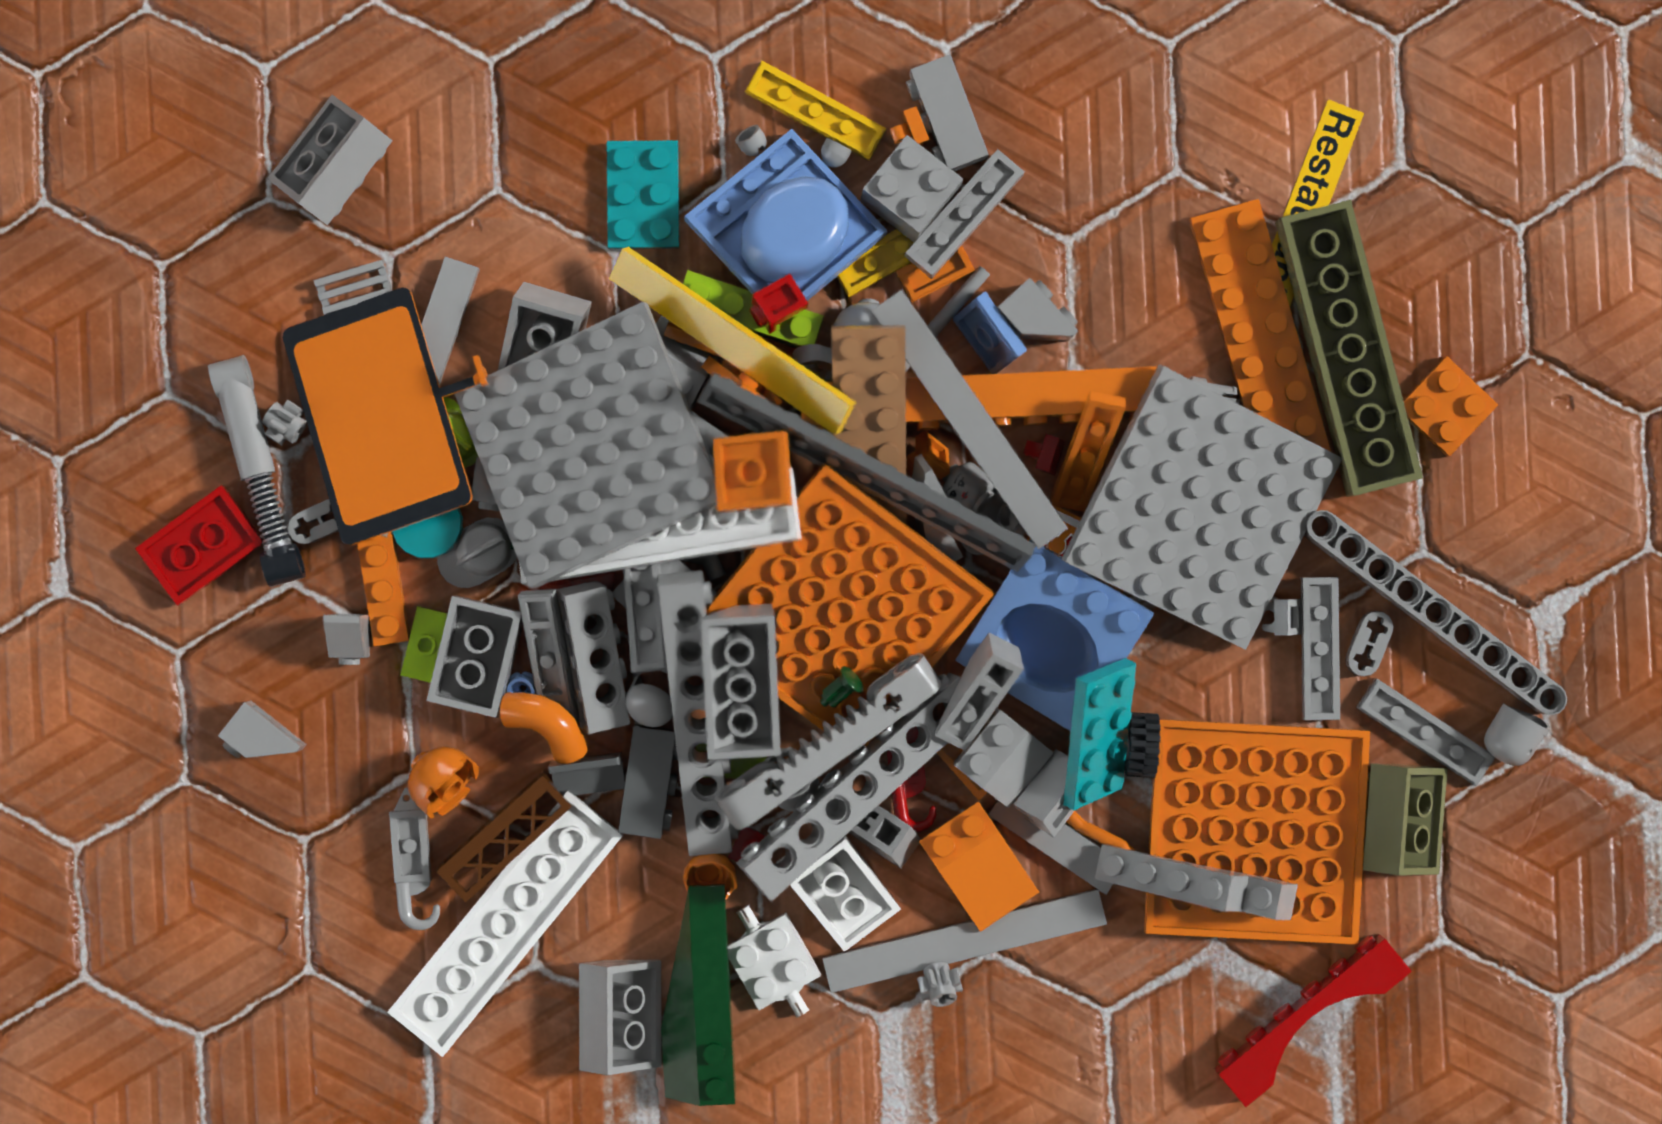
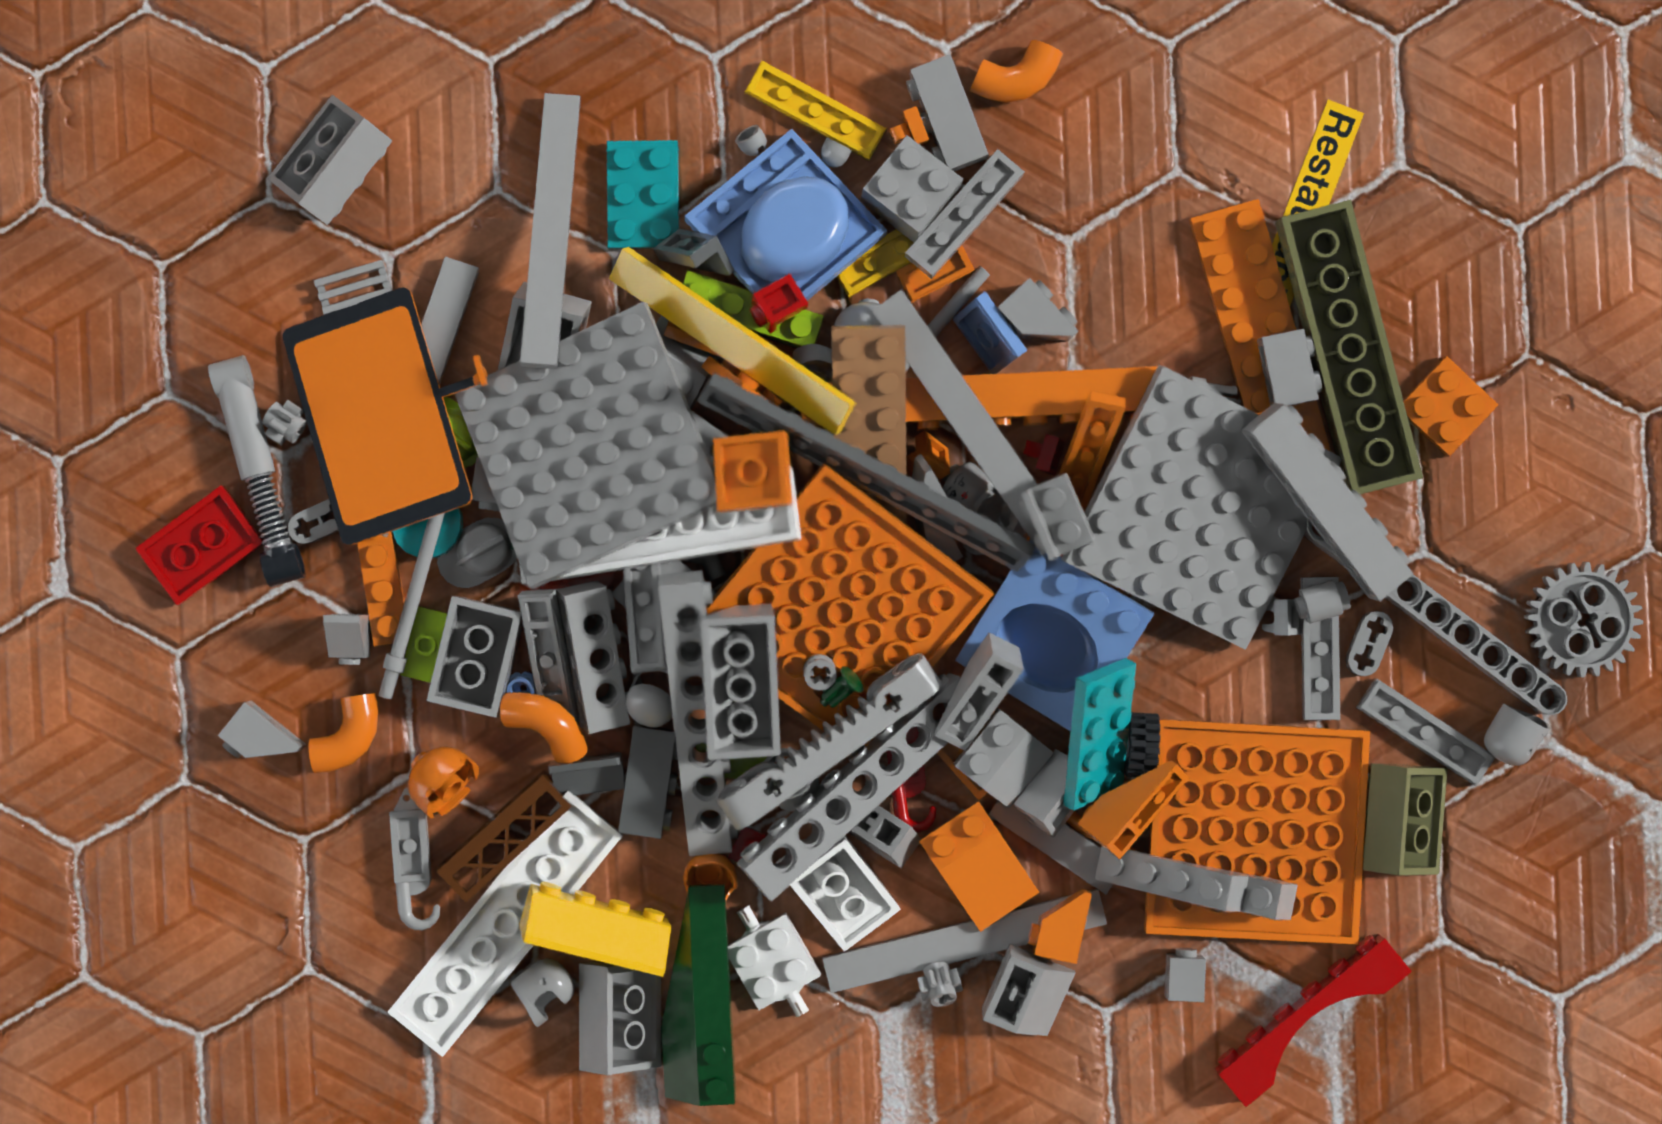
(352, 738): none -> orange cylinder
(395, 660): none -> light grey bar
(541, 985): none -> light grey helmet
(550, 231): none -> light grey tile
(596, 928): none -> yellow slope
(695, 250): none -> dark grey panel
(818, 682): none -> light grey bush
(1021, 80): none -> orange cylinder
(1026, 993): none -> light grey slope
(1056, 517): none -> light grey bracket
(1061, 928): none -> orange slope
(1128, 810): none -> orange slope
(1185, 976): none -> light grey brick
(1289, 368): none -> light grey brick
(1322, 601): none -> light grey brick
(1328, 501): none -> light grey brick
(1611, 603): none -> light grey gear

